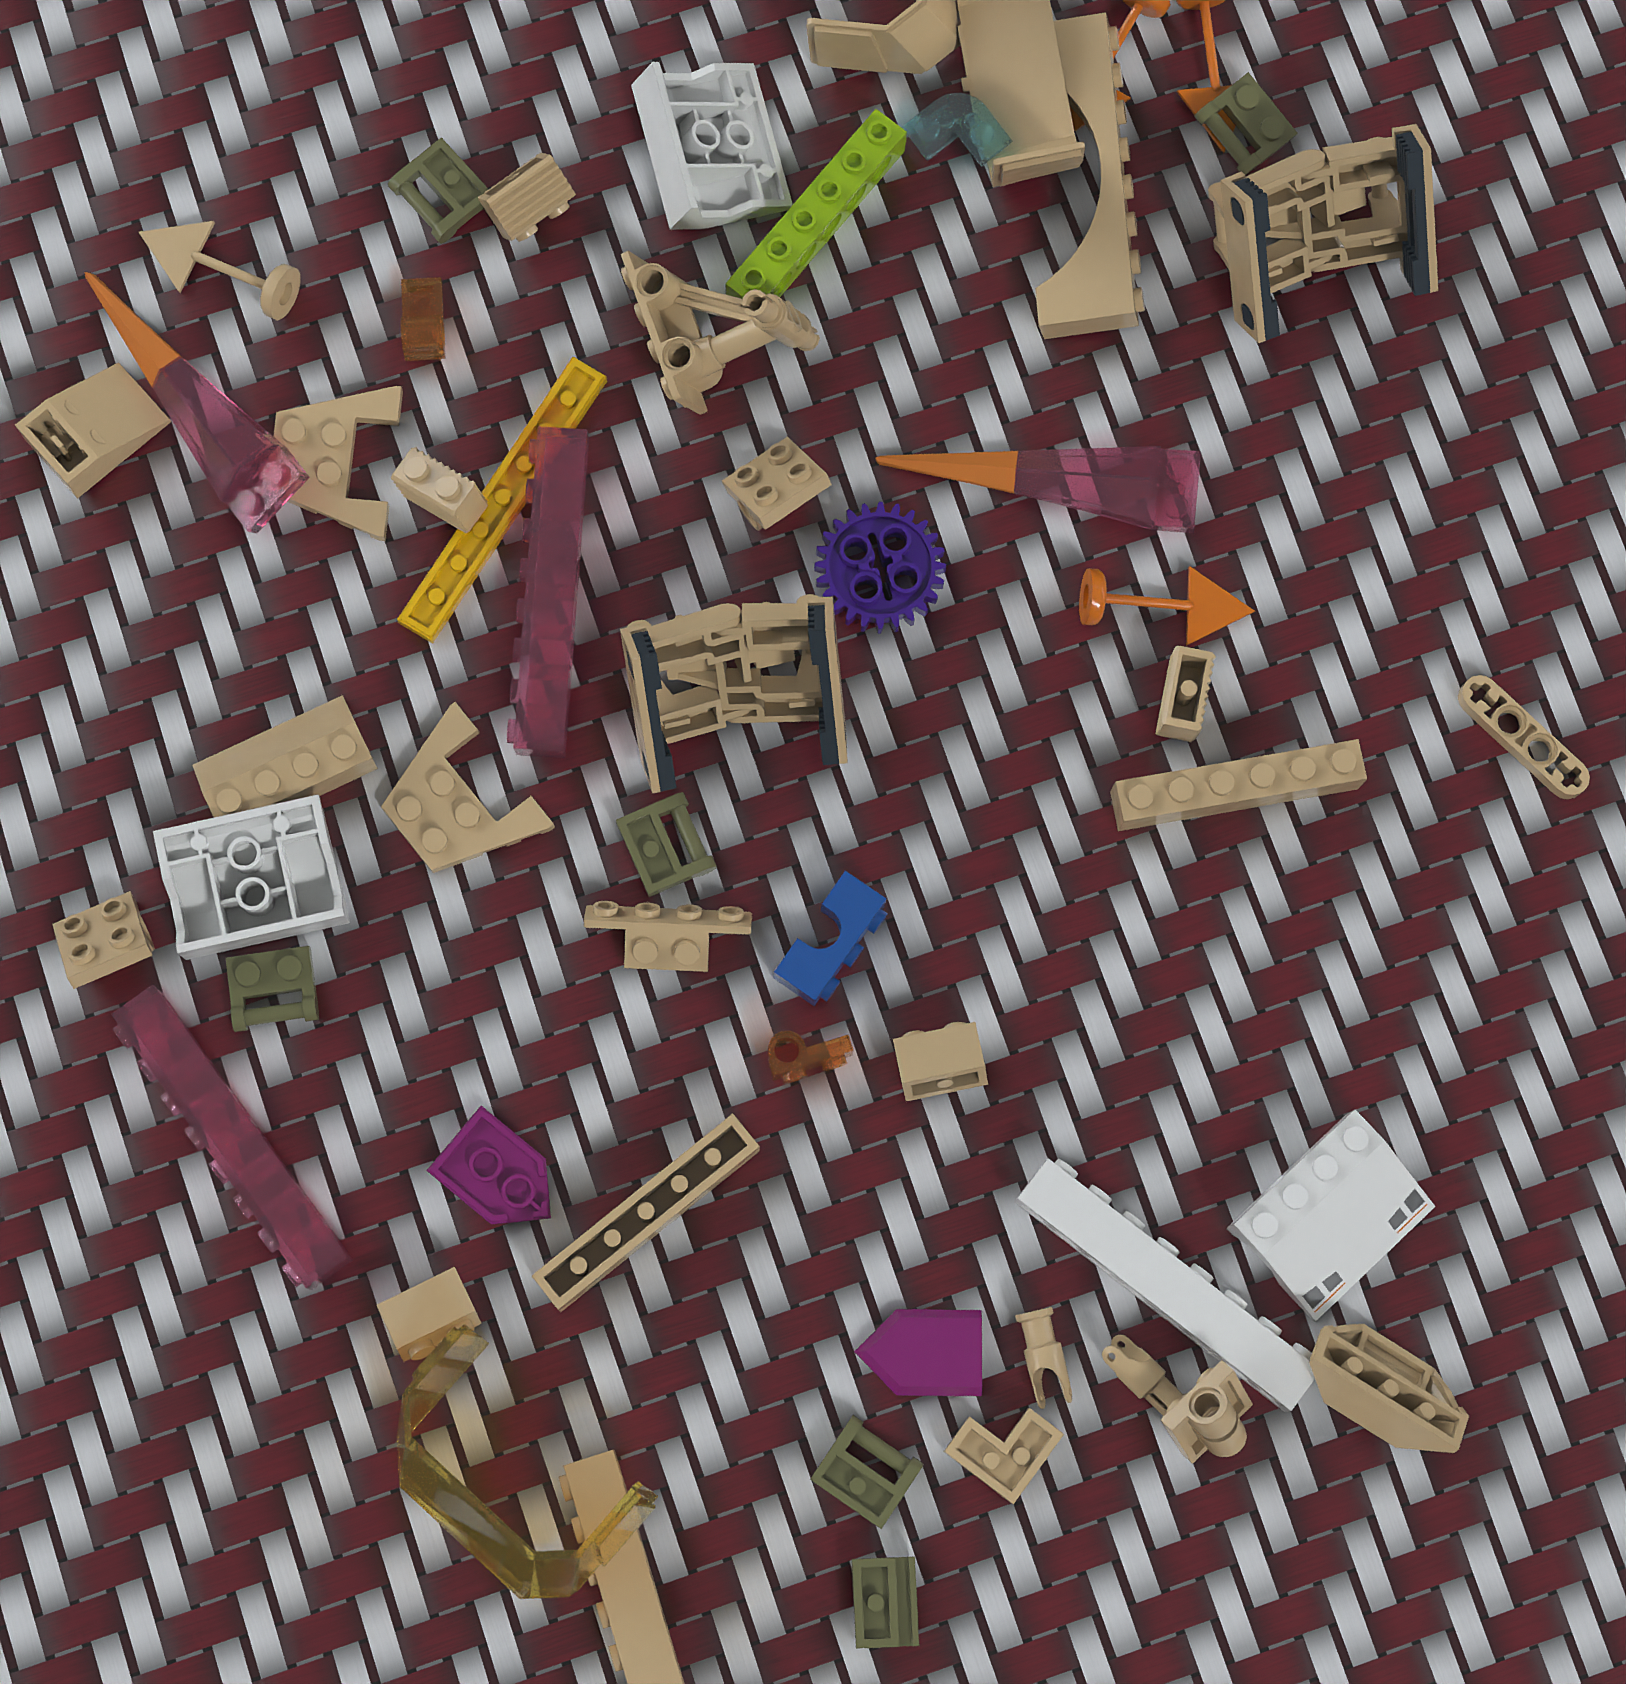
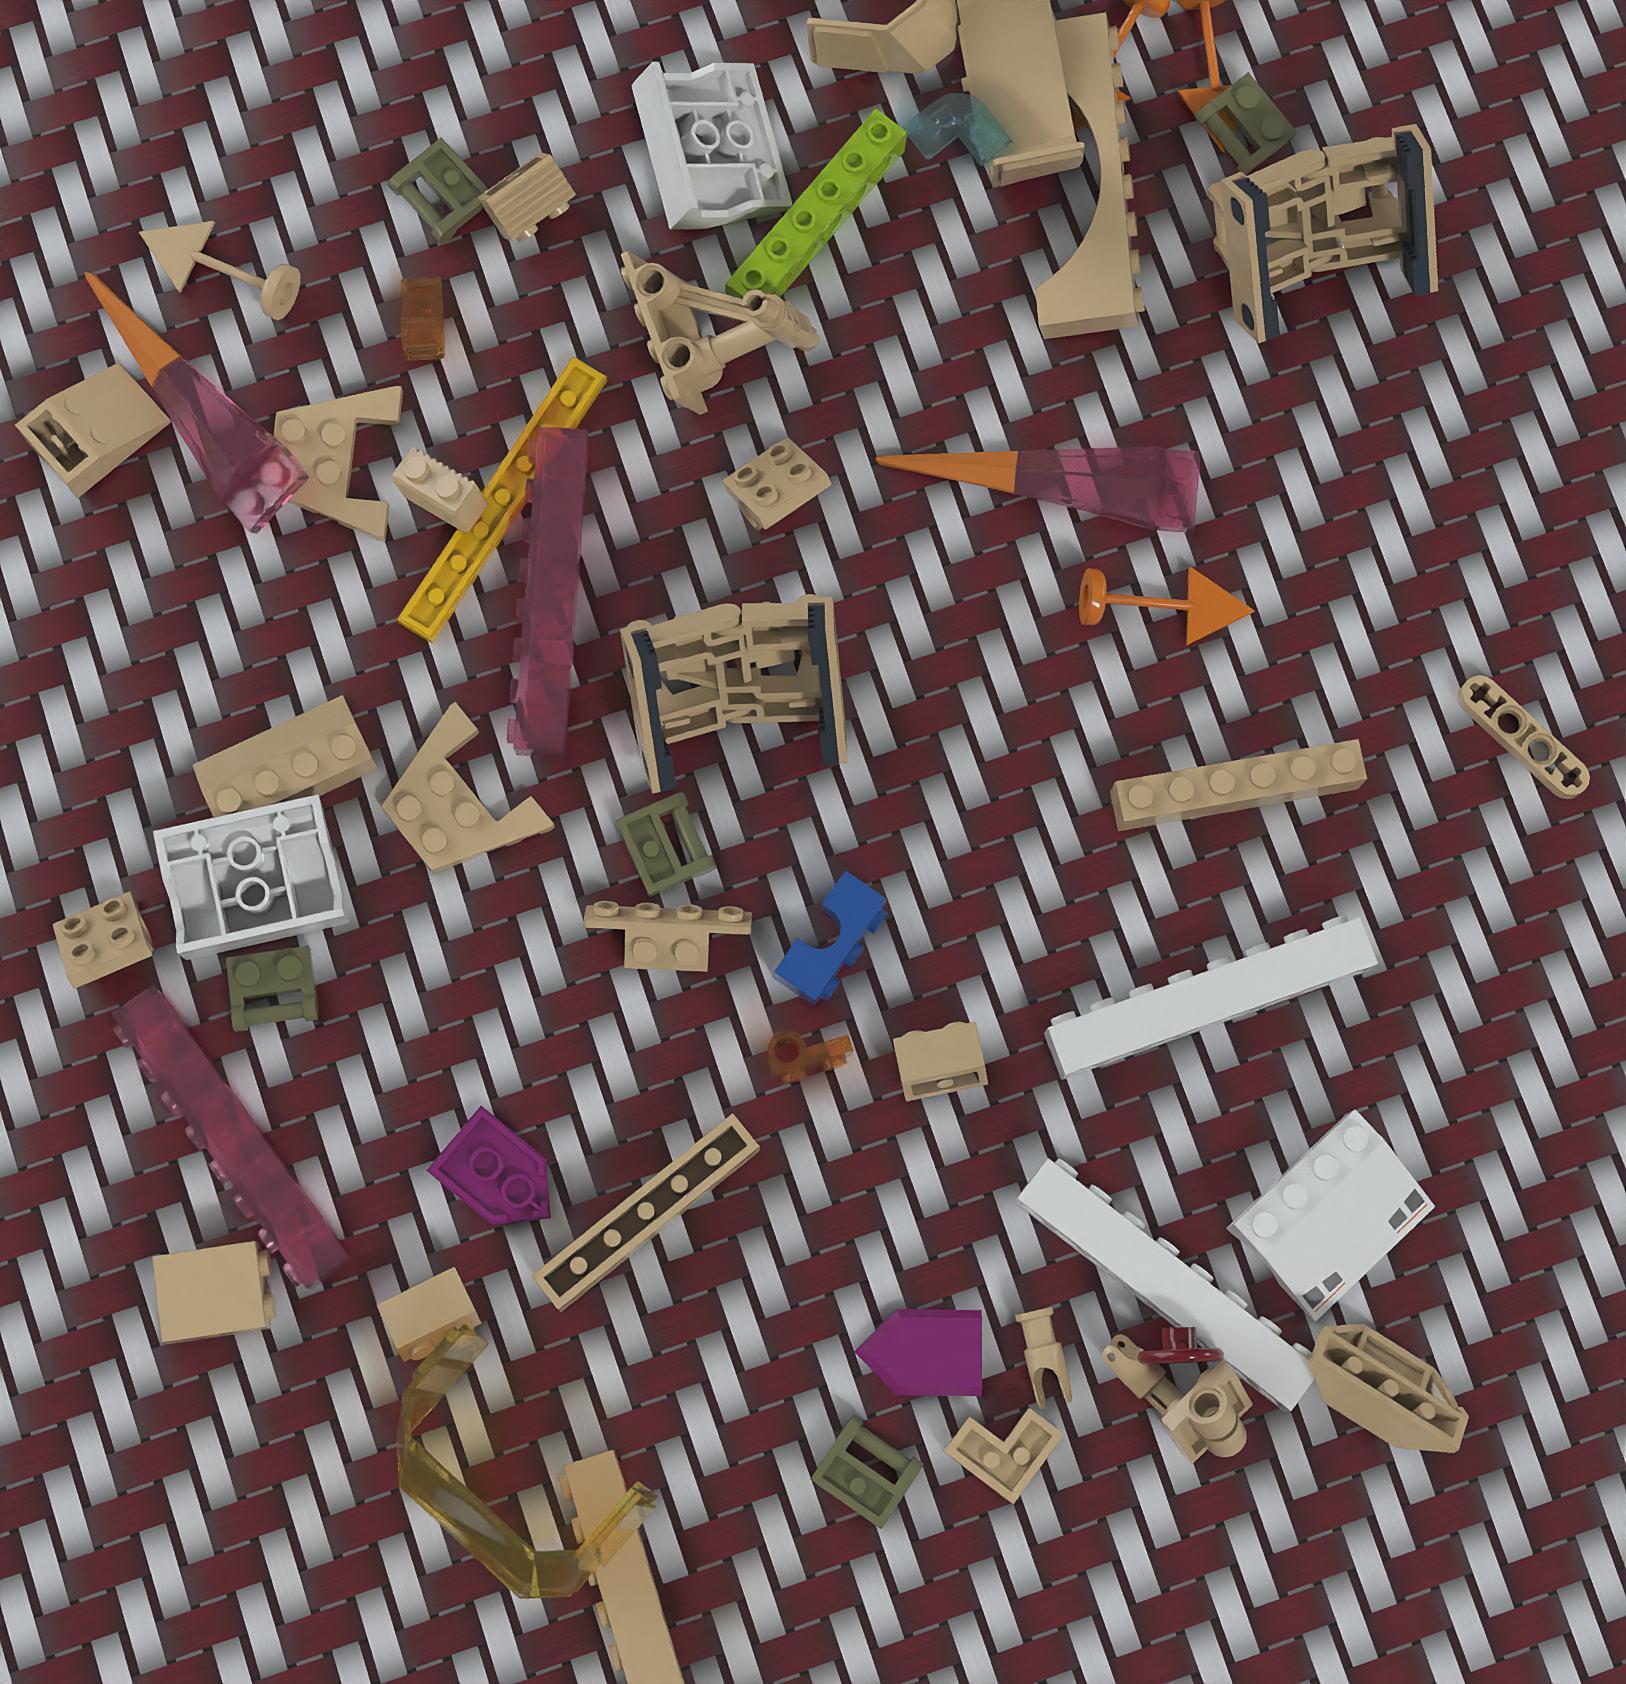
(213, 1292): none -> tan brick
(845, 575): dark purple gear -> none
(885, 1602): olive plate -> none
(1180, 1347): none -> dark red piece
(1185, 693): tan brick -> none
(1210, 997): none -> white brick

